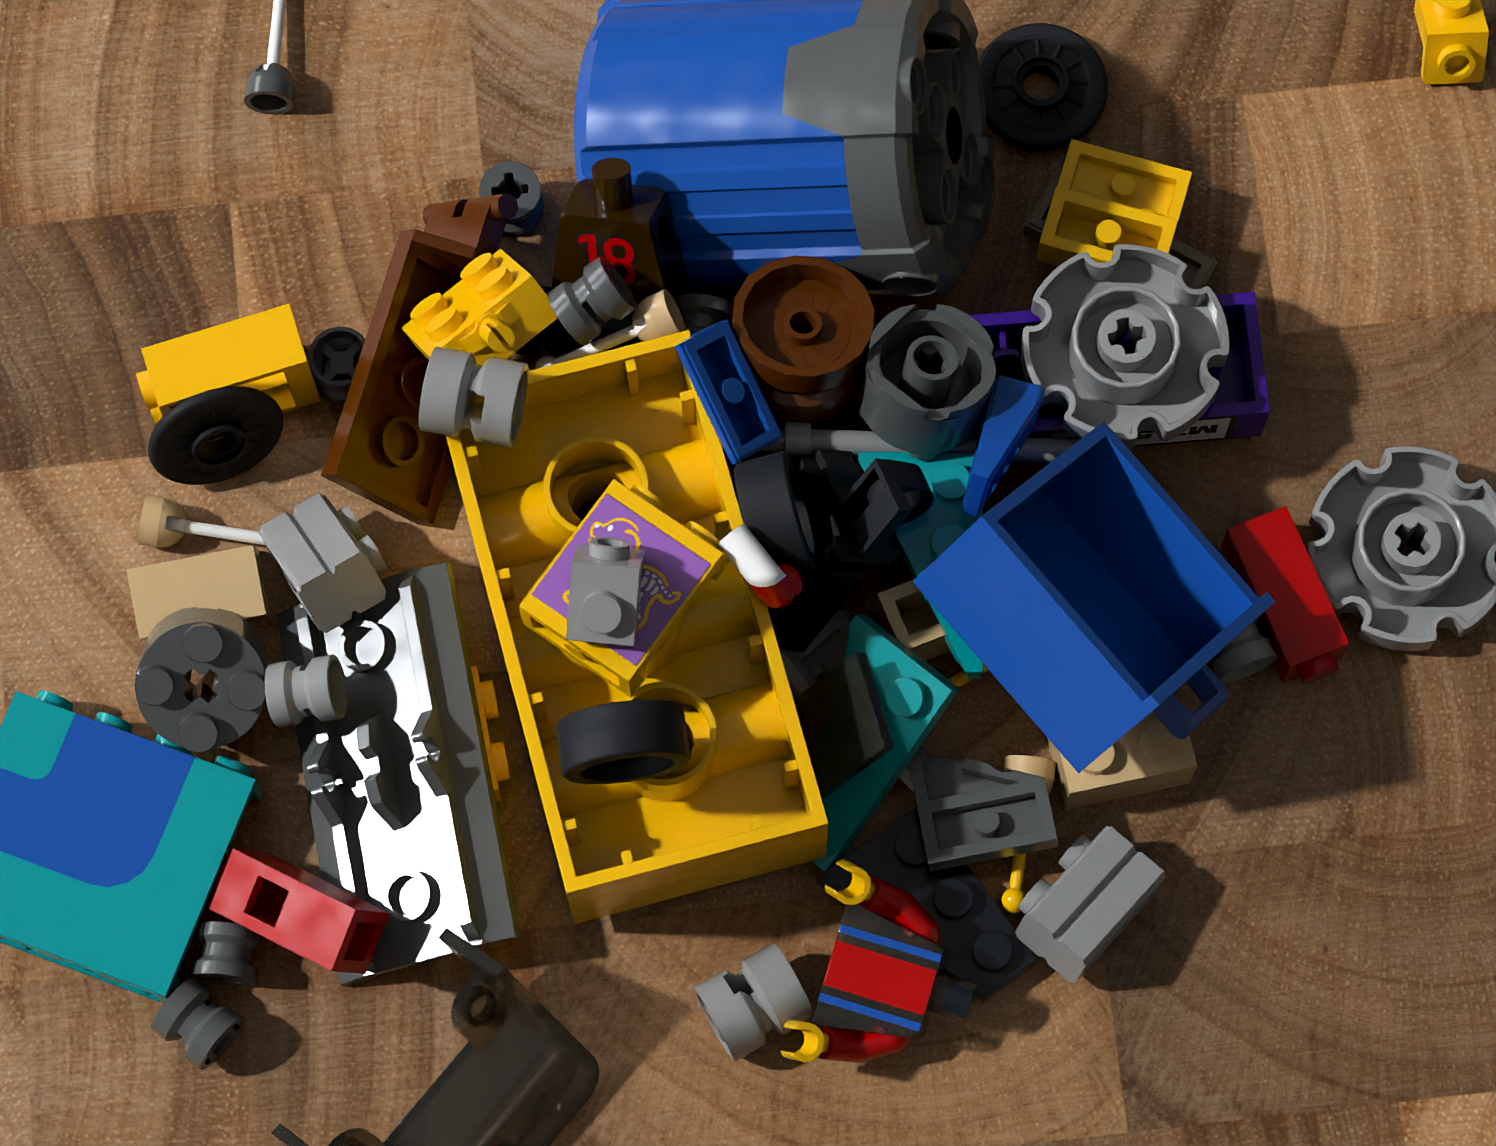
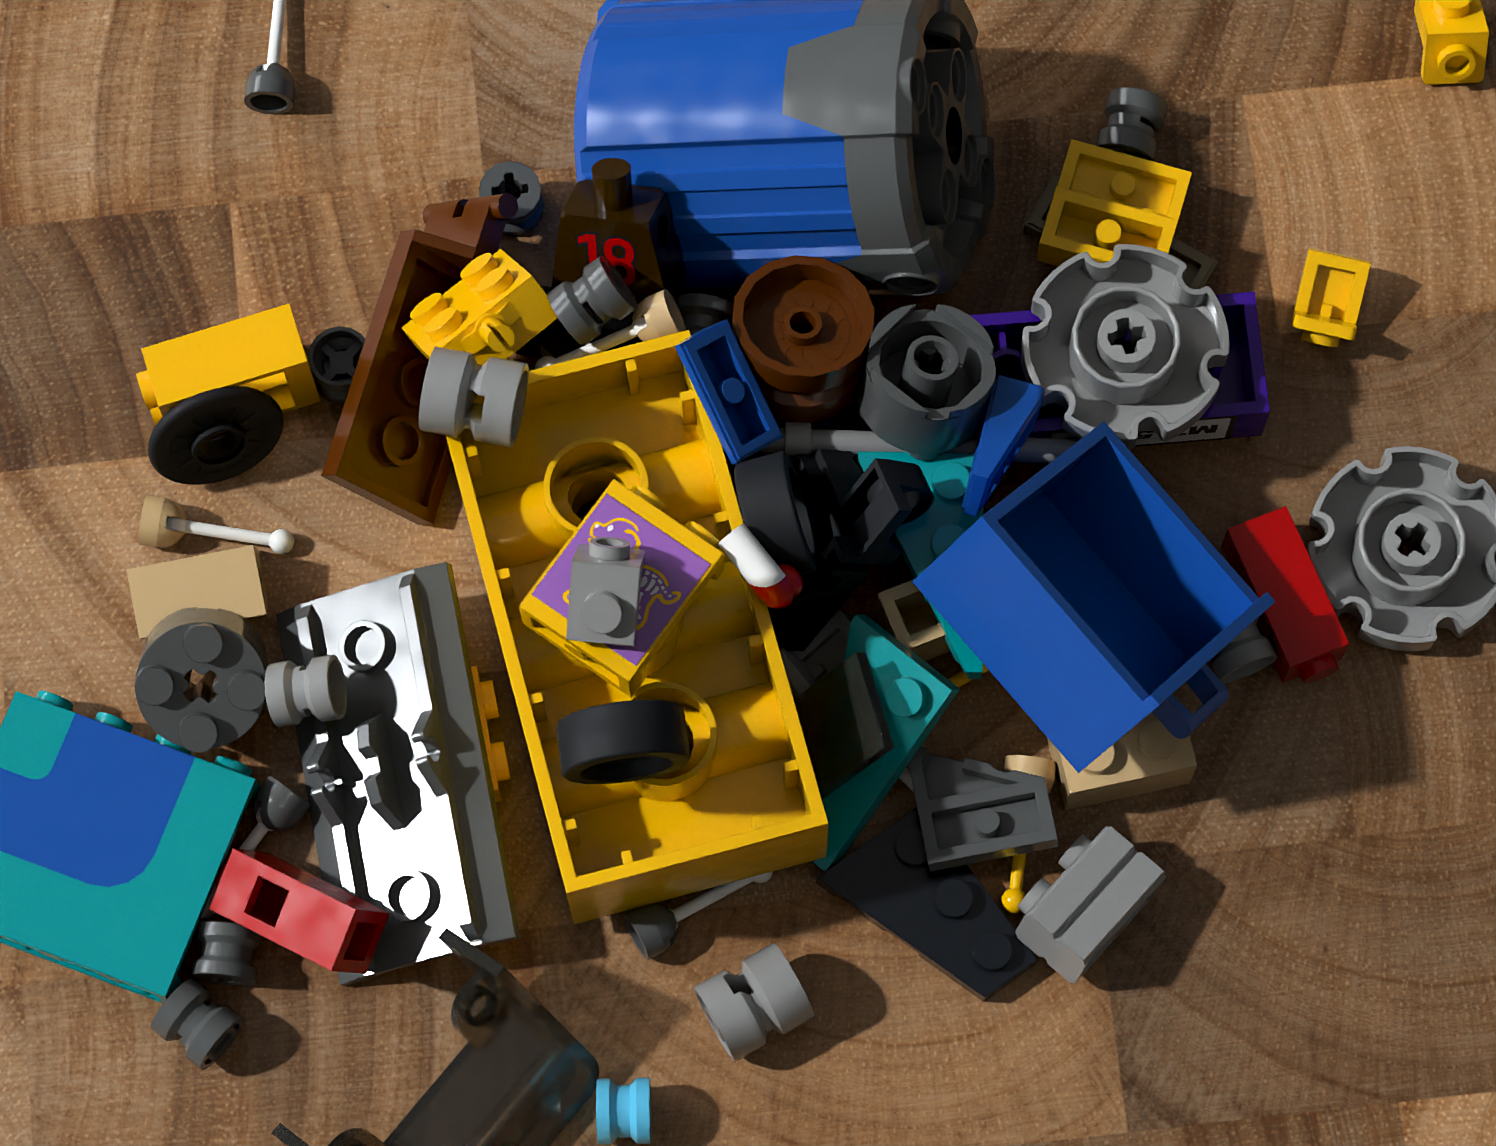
(275, 810): none -> dark grey hinge
(326, 561): light grey brick -> none
(623, 1111): none -> medium azure wheel
(655, 925): none -> dark grey hinge
(880, 977): torso -> none
(1049, 51): black wheel -> none
(1133, 122): none -> dark grey wheel
(1329, 297): none -> yellow bracket

